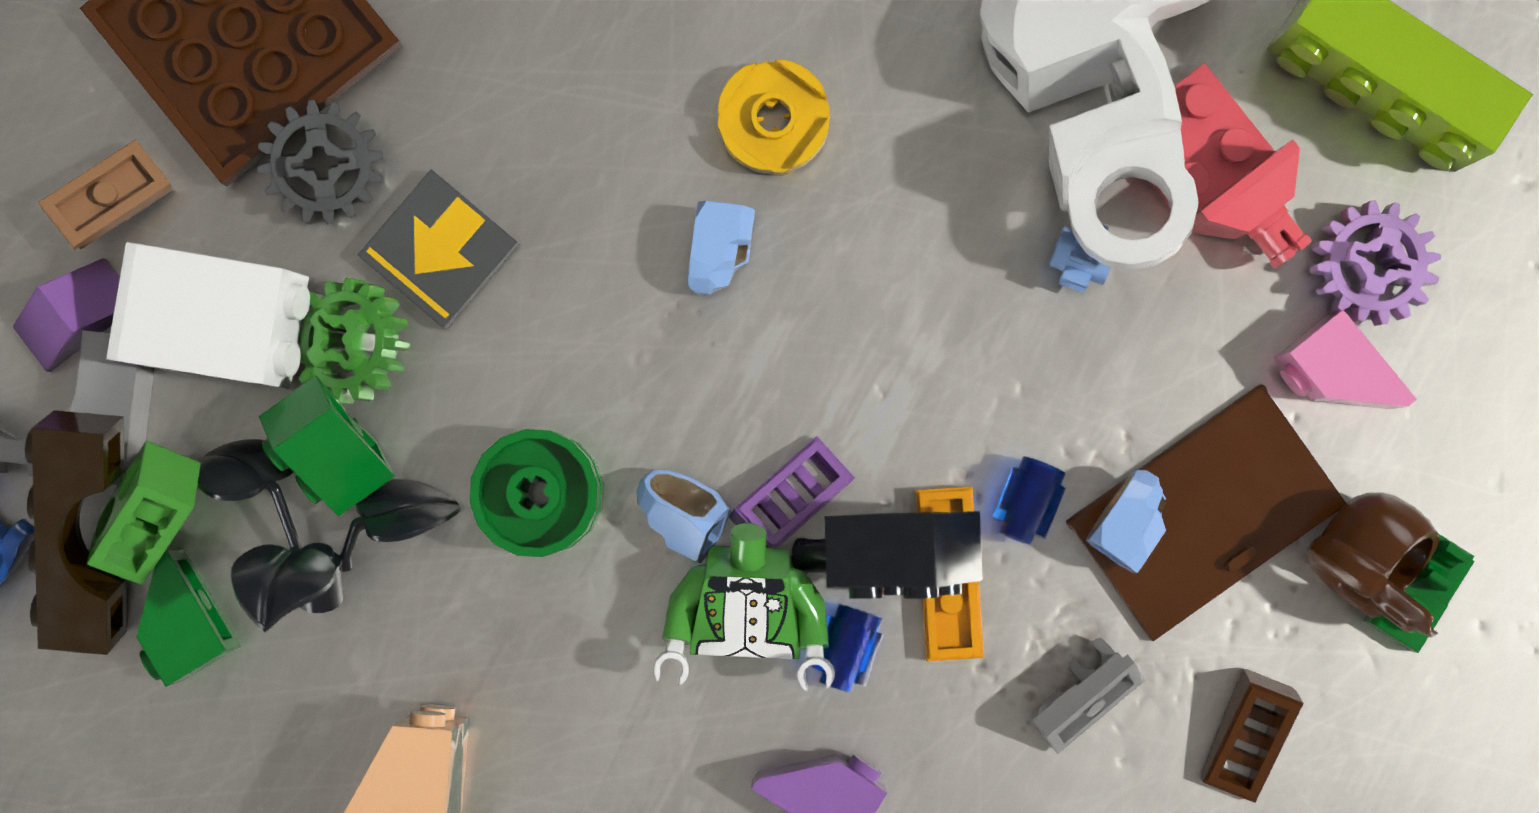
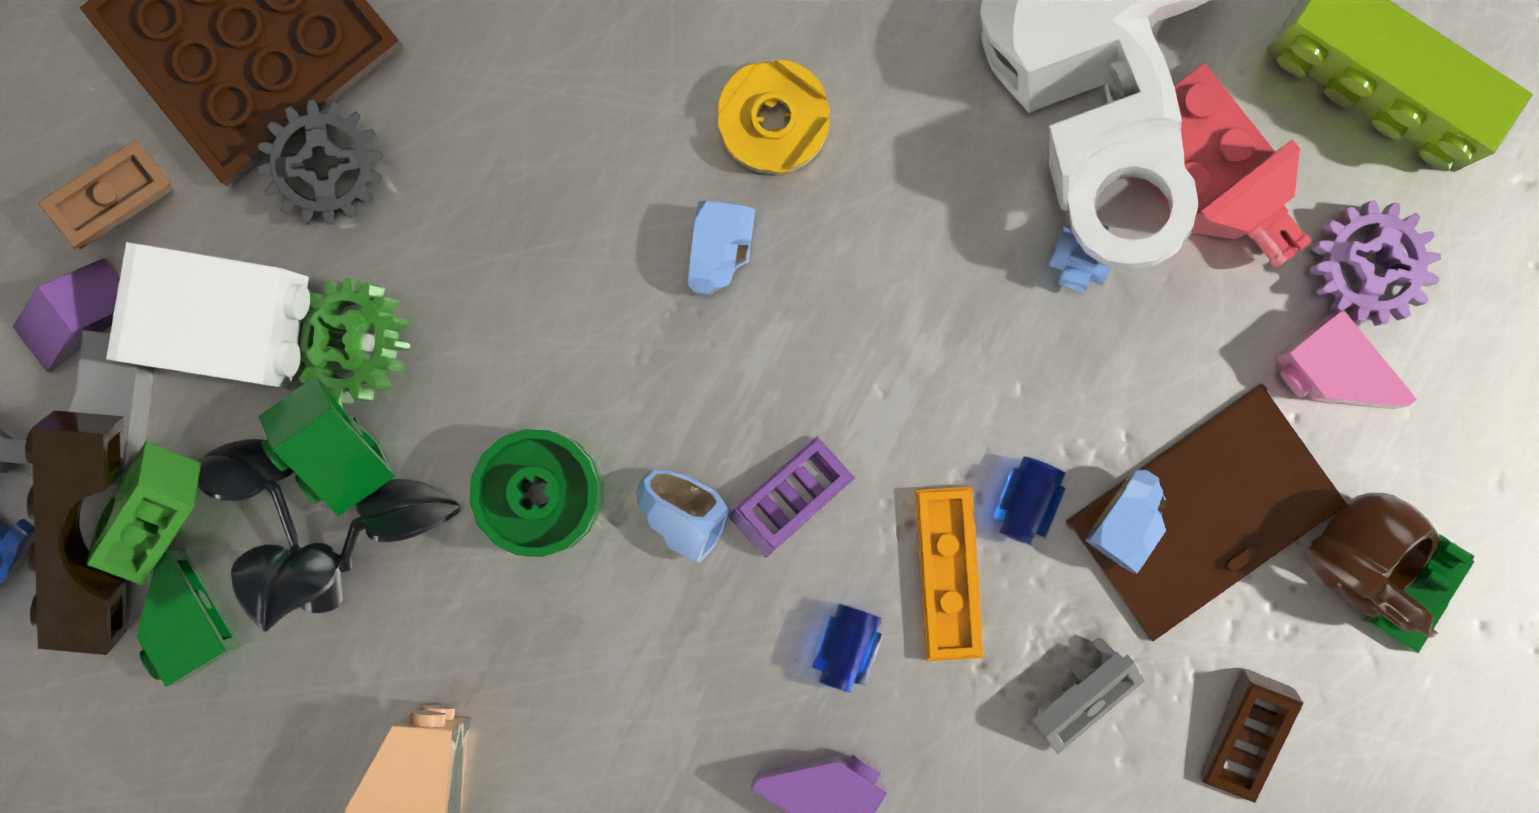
(438, 249): dark grey tile -> none
(747, 606): torso -> none
(895, 553): black brick -> none

